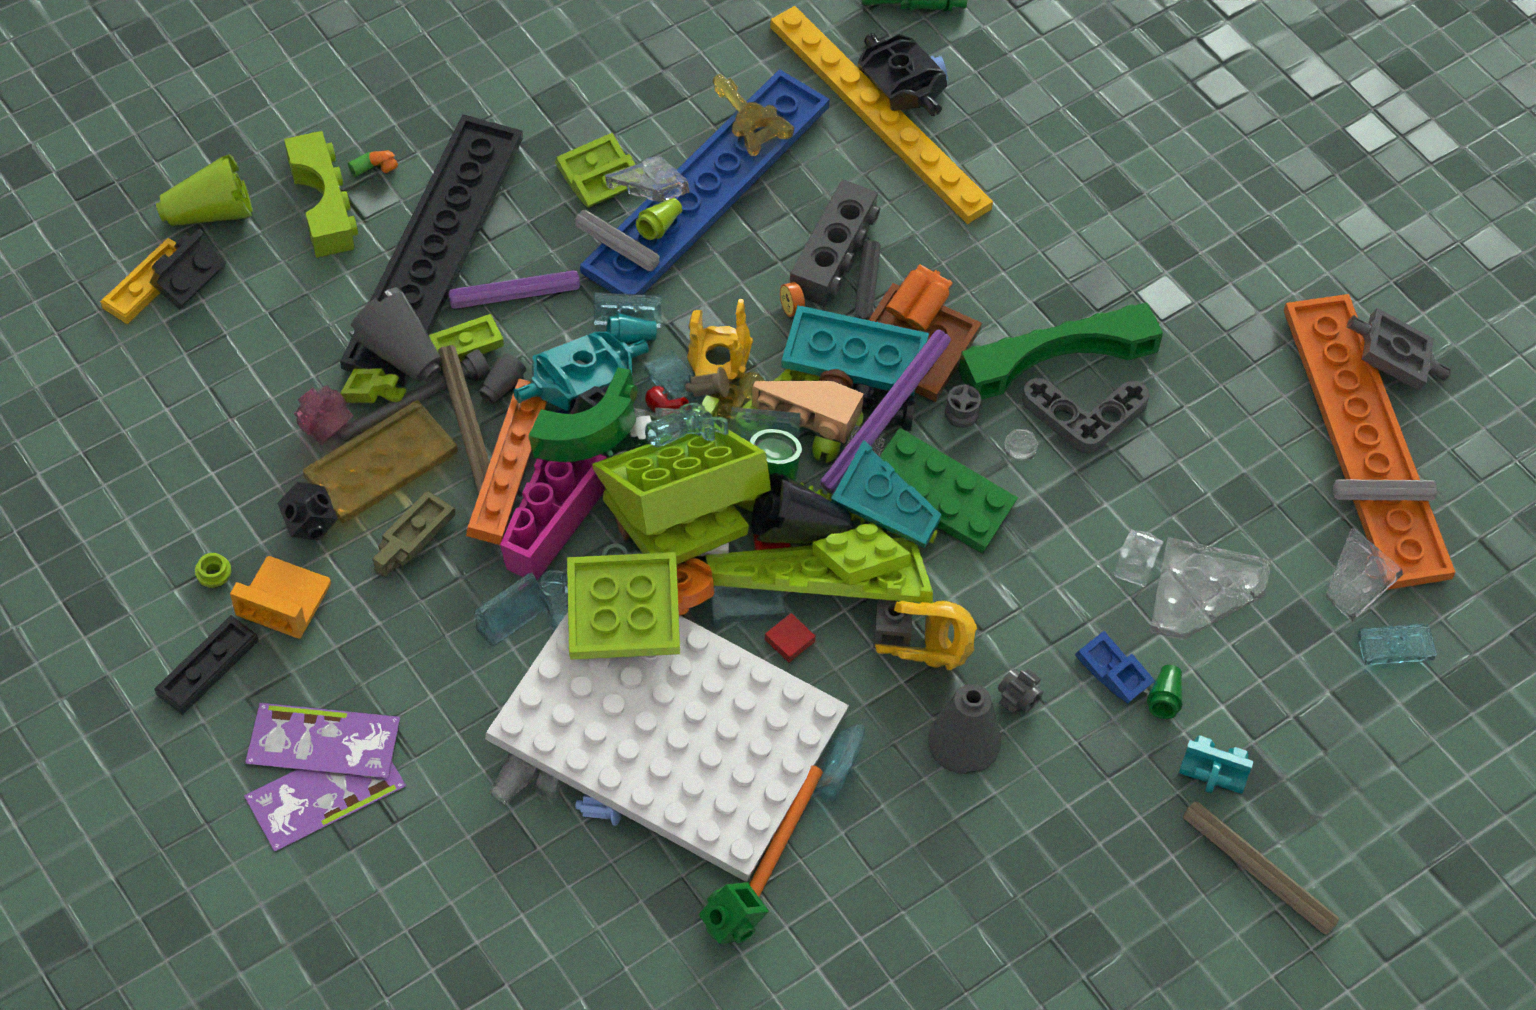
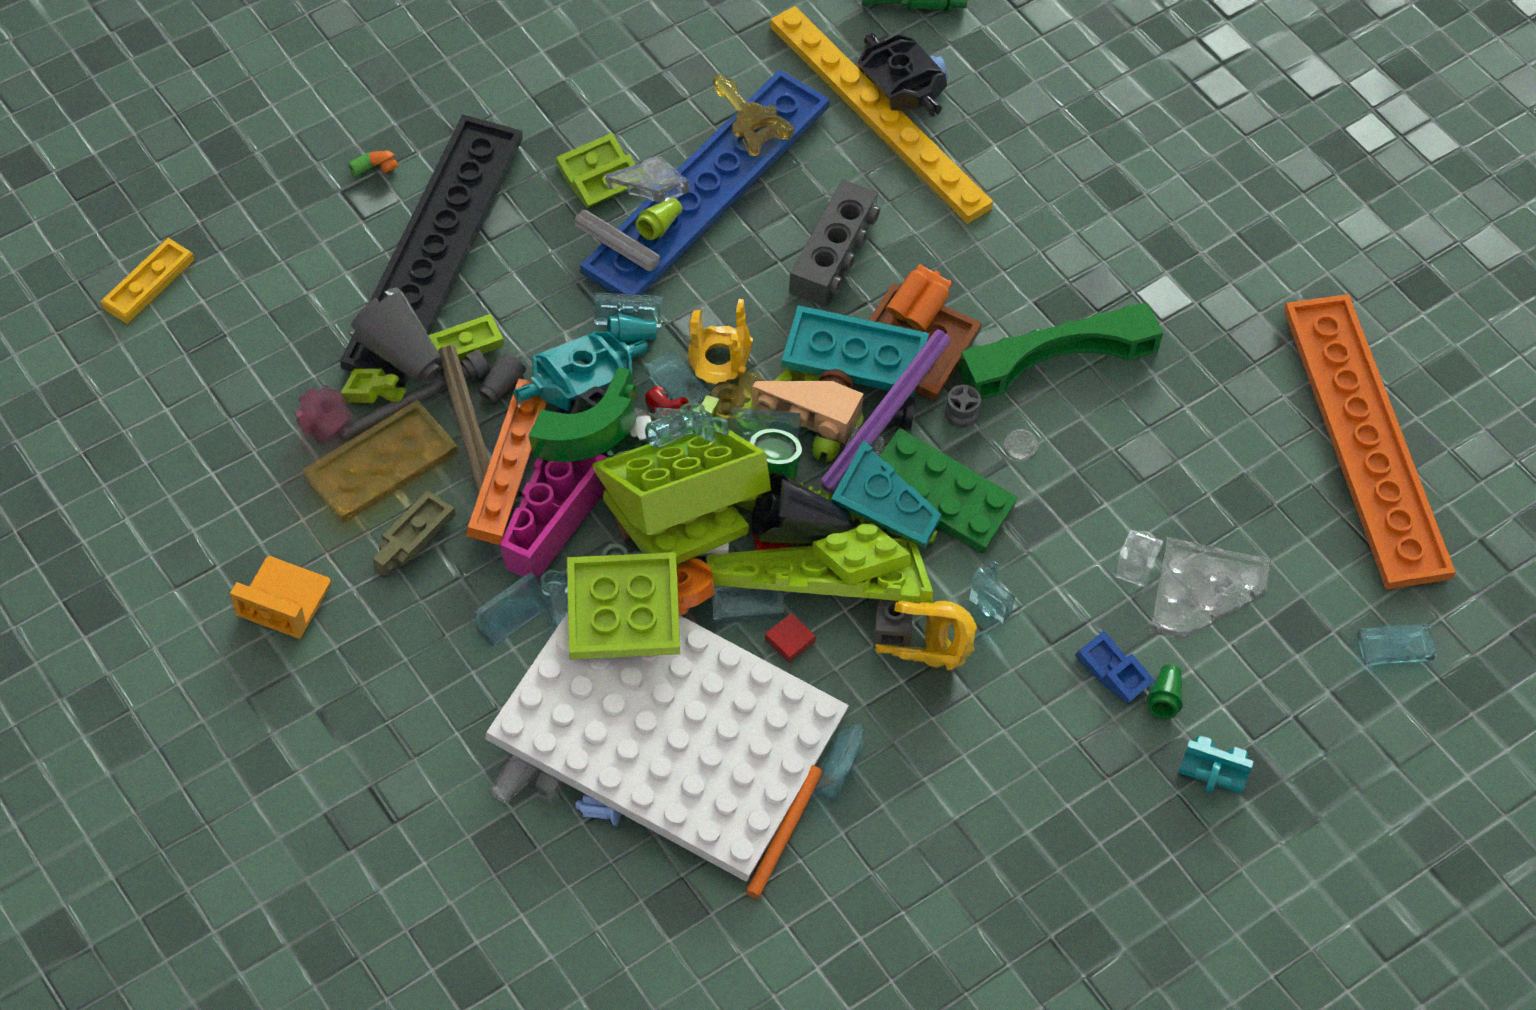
(186, 269): black bracket -> none
(206, 665): black tile -> none
(207, 196): lime cone -> none
(211, 562): lime plate -> none
(307, 511): black brick -> none
(313, 800): medium lavender sticker -> none
(323, 740): medium lavender sticker -> none
(328, 221): lime arch -> none
(514, 289): medium lavender axle -> none
(709, 384): dark tan piece -> none
(733, 913): green brick -> none
(791, 296): orange tile -> none
(867, 279): dark grey axle -> none
(869, 394): black plate -> none
(966, 731): dark grey cone -> none
(989, 595): none -> clear light blue bracket
(1020, 690): dark grey gear -> none
(1082, 421): dark grey beam -> none
(1261, 868): dark tan axle -> none
(1360, 575): clear wing -> none
(1384, 489): light grey axle -> none
(1398, 349): dark grey plate -> none

